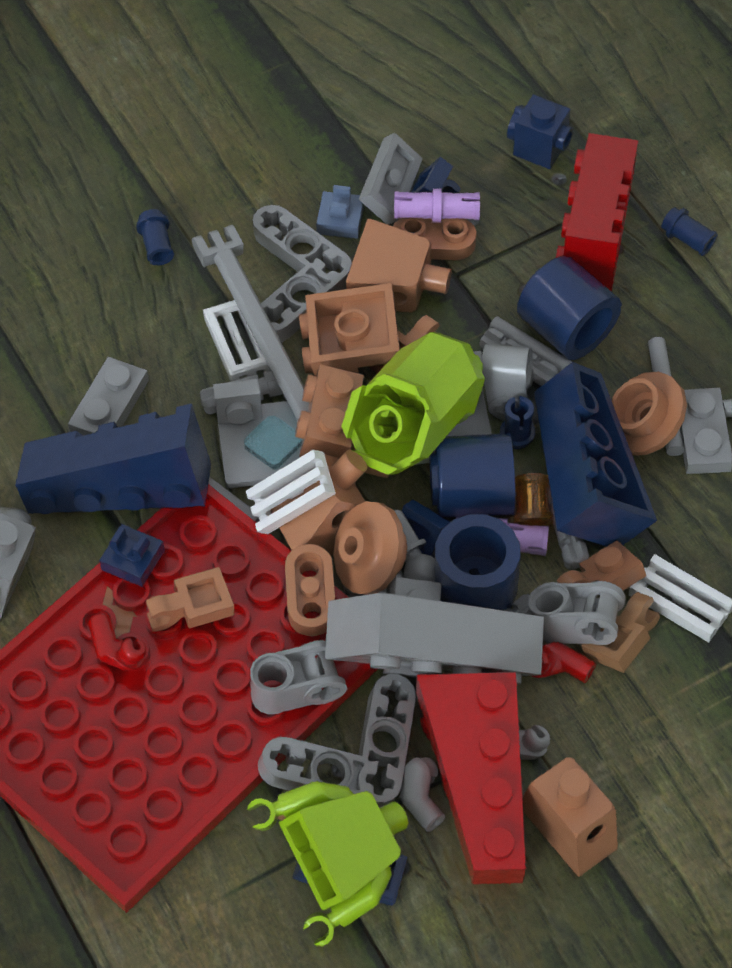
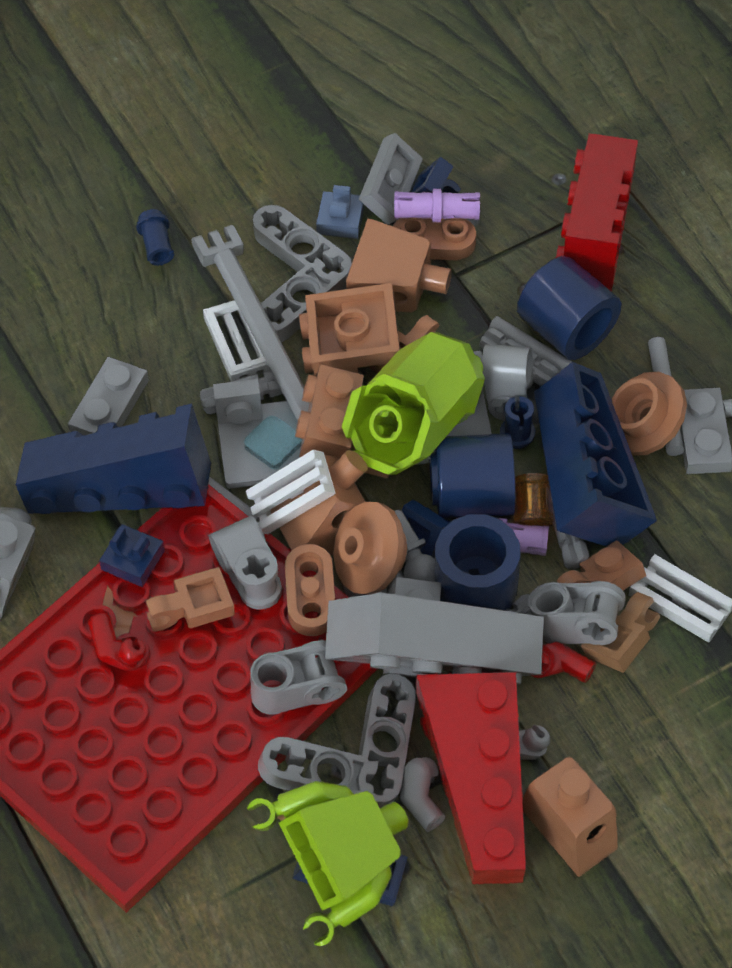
(249, 562): none -> light grey piece
(540, 131): dark blue brick -> none
(688, 230): dark blue pin -> none

